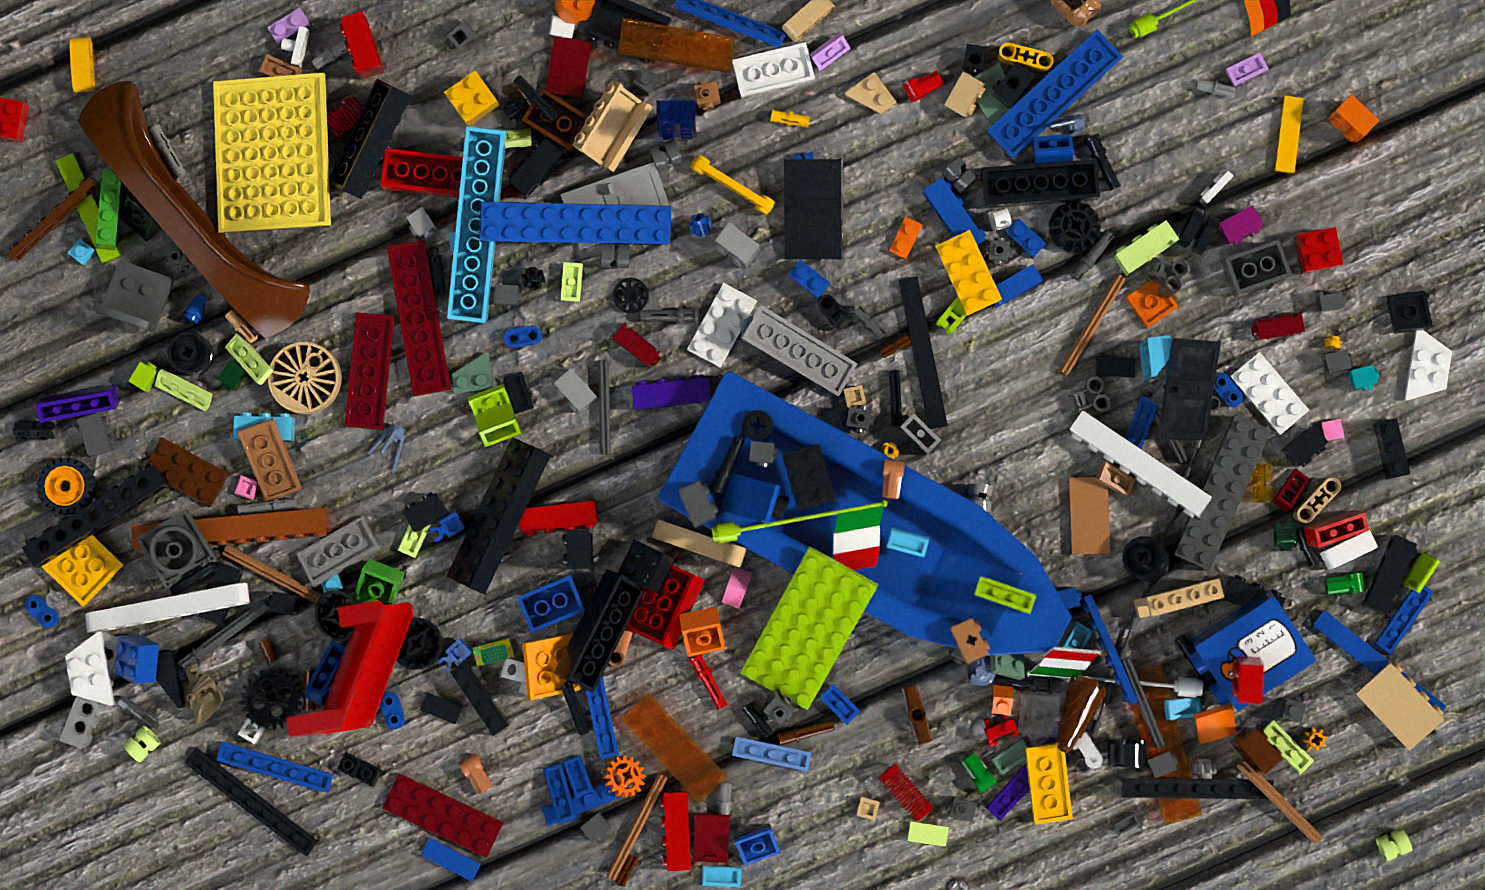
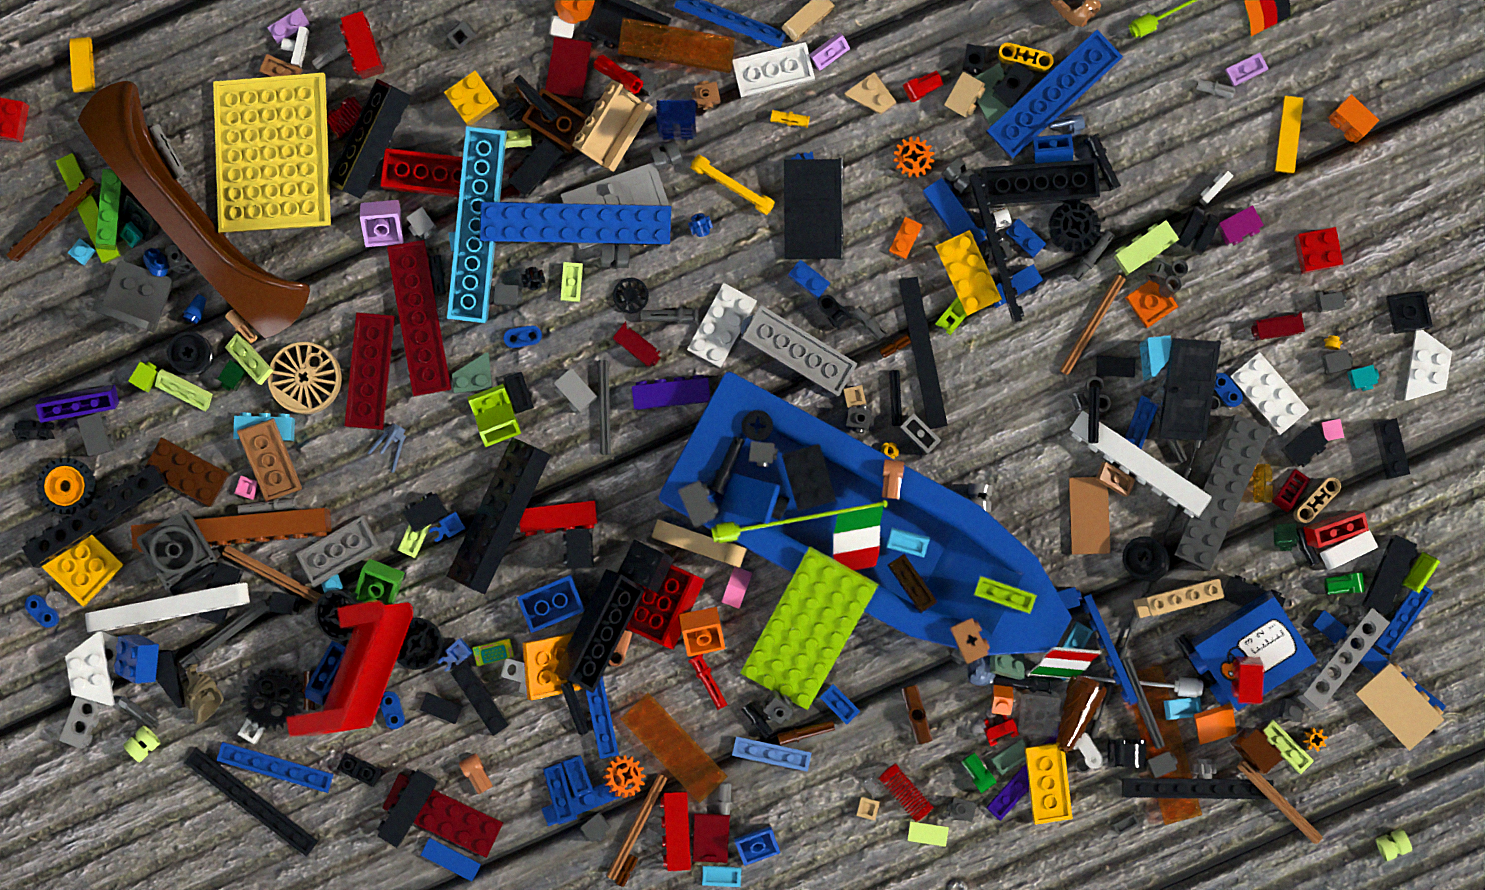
(131, 234): none -> teal tile
(155, 262): none -> blue plate
(268, 651): reddish brown pin -> none
(381, 223): none -> lavender slope
(407, 808): none -> black brick
(618, 74): none -> red axle
(737, 246): light grey brick -> none
(912, 583): none -> dark brown tile
(922, 155): none -> orange gear
(999, 257): none -> black plate
(1093, 423): none -> black axle
(1256, 268): dark grey brick -> none
(1376, 625): none -> light grey brick

